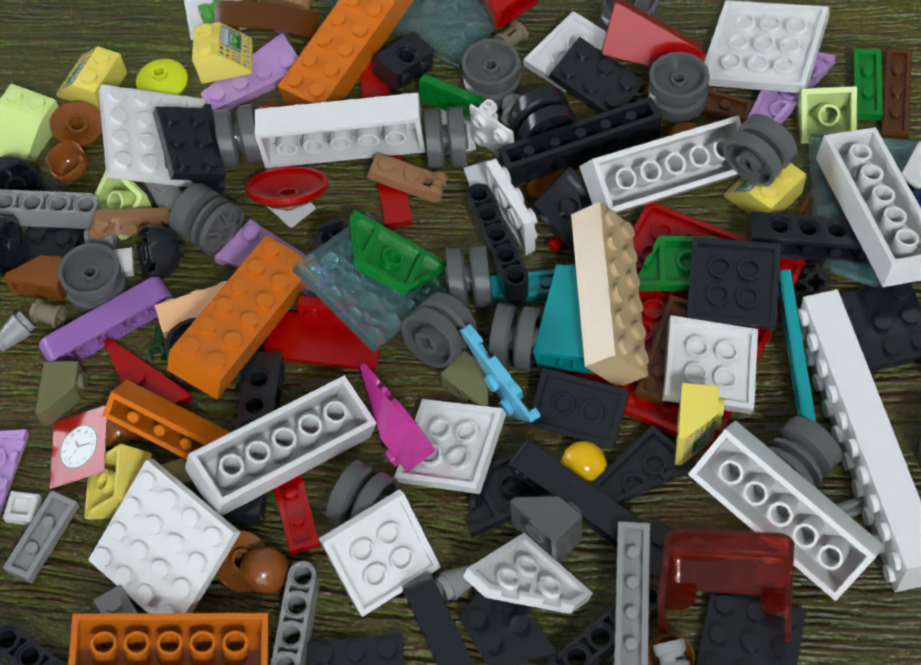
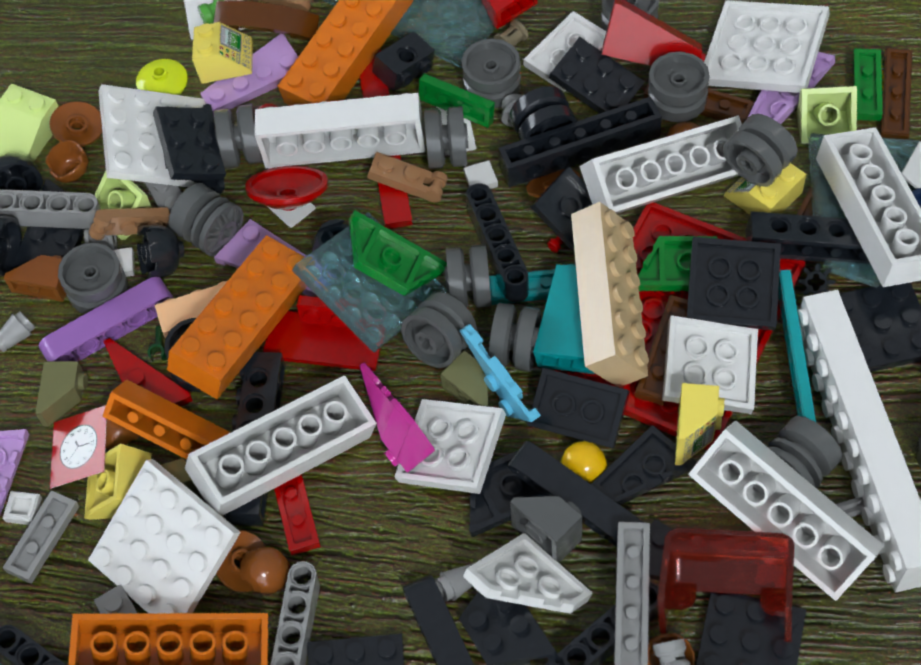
(48, 314): dark tan bush -> none
(92, 70): light yellow slope -> none
(357, 491): dark grey wheel -> none
(380, 552): white plate -> none
(486, 128): white hinge -> none
(511, 204): white plate -> none

